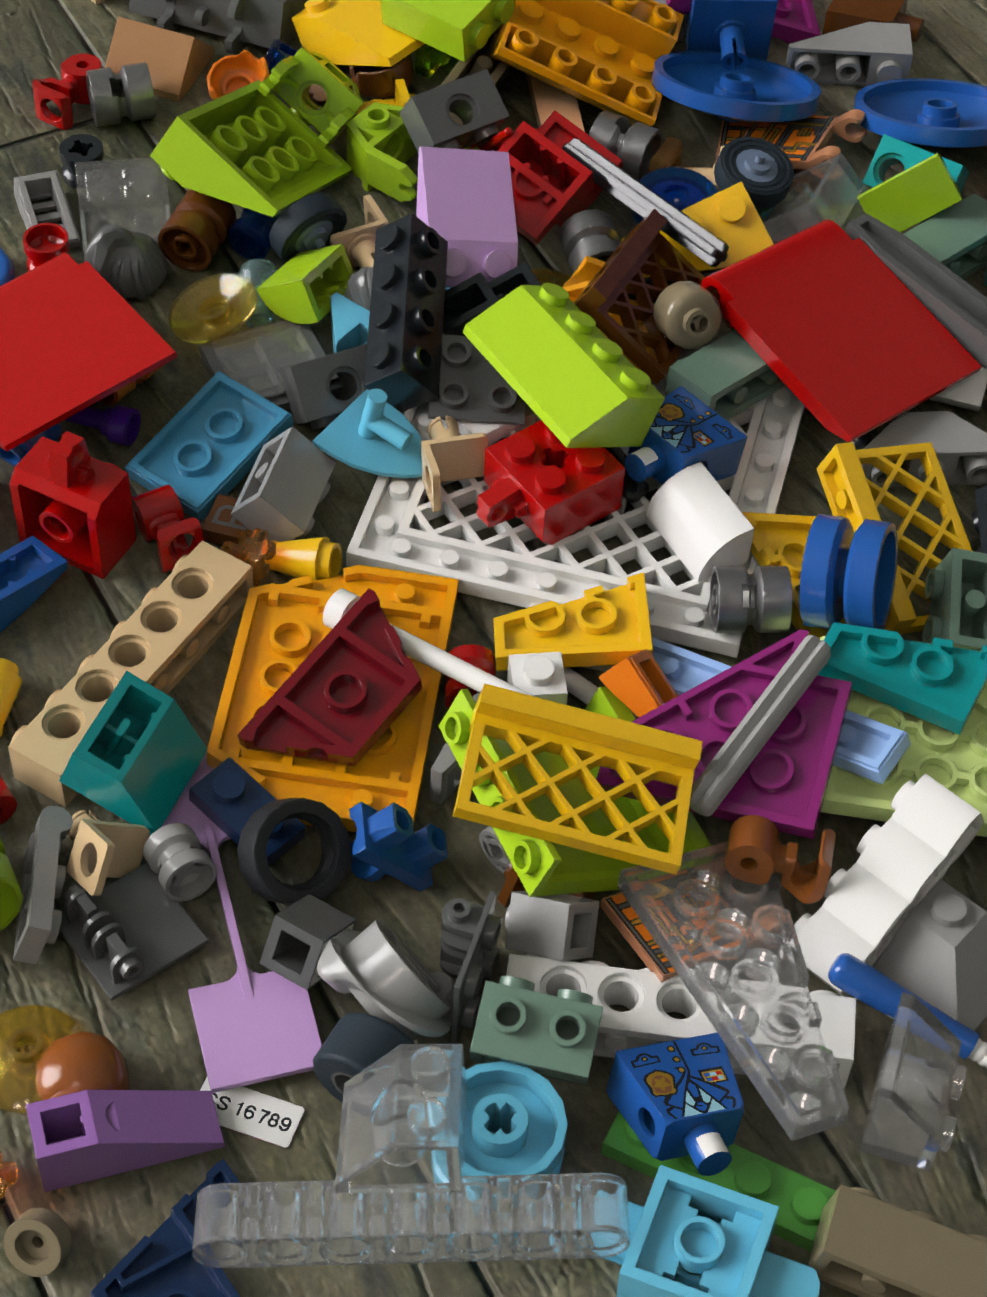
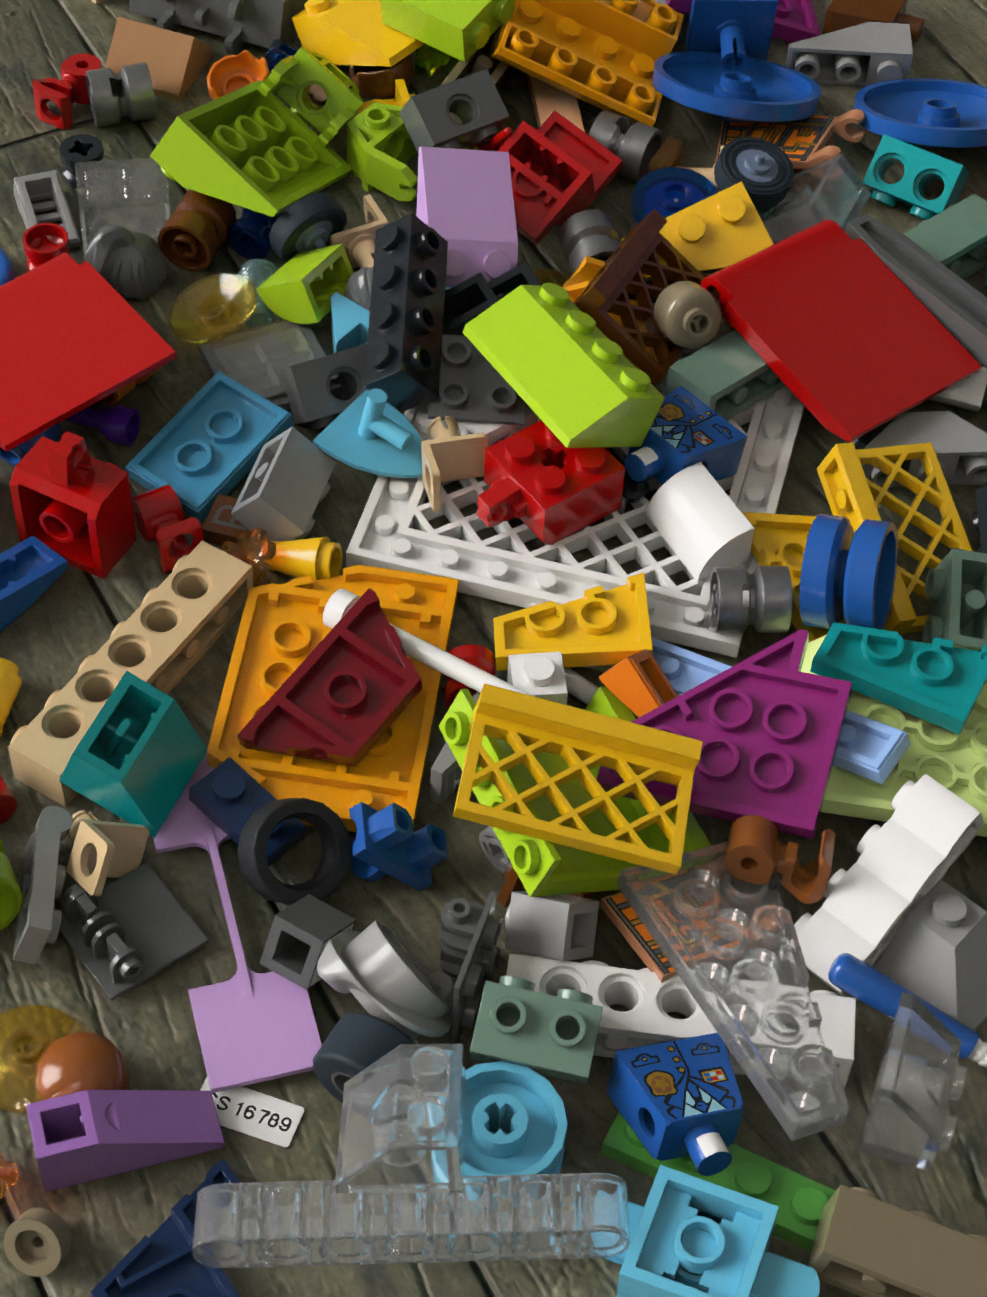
(179, 861): light grey wheel -> none
(644, 200): axle -> none
(758, 725): light grey axle -> none
(912, 194): lime brick -> none

